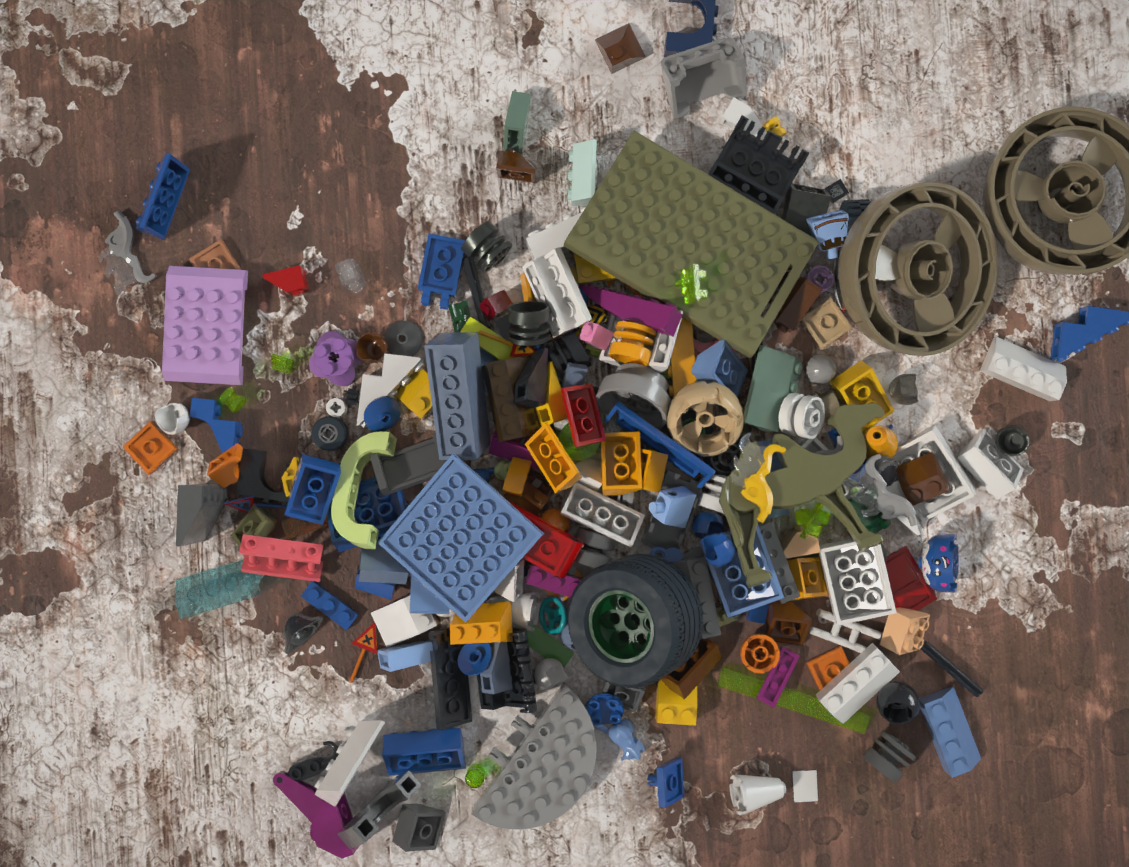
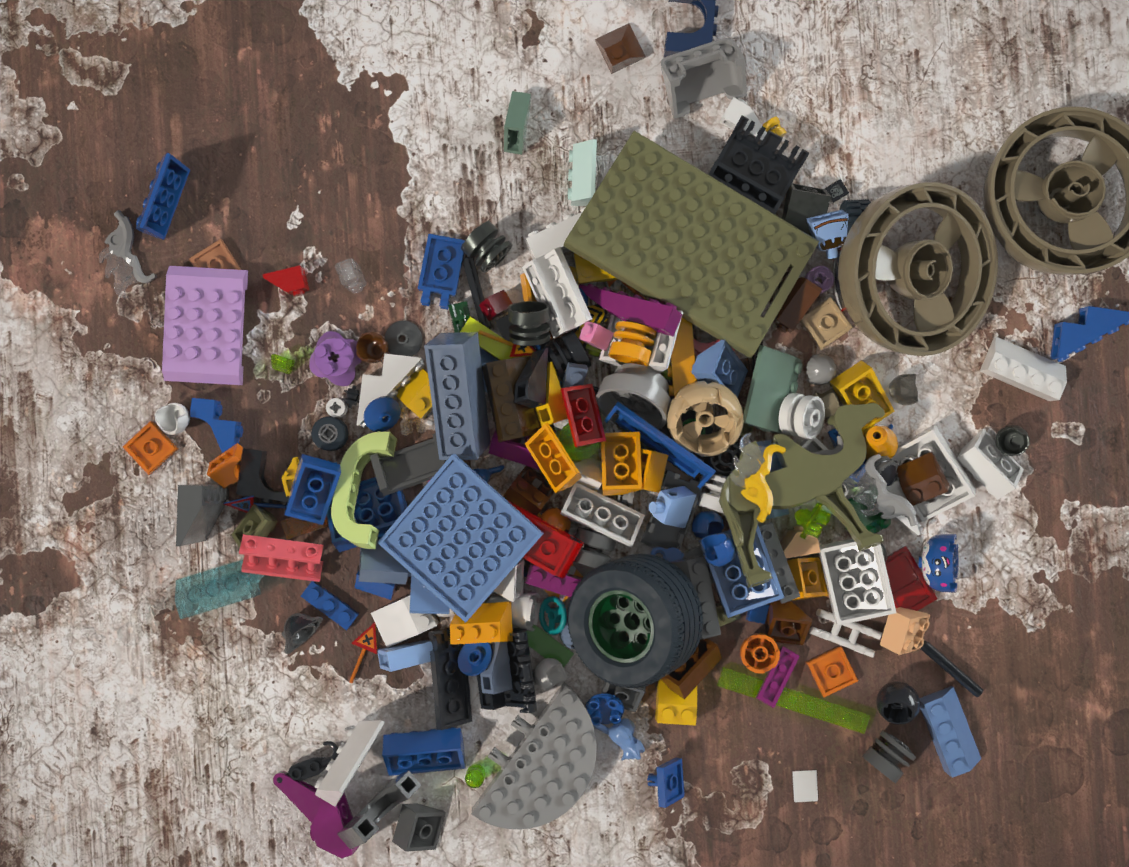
(232, 399): clear neon green wheel -> none
(500, 470): yellowish green wheel -> none
(514, 167): reddish brown slope -> none
(517, 476): light orange slope -> none
(690, 284): clear neon green hips -> none
(755, 792): white cone -> none
(857, 683): white slope -> none

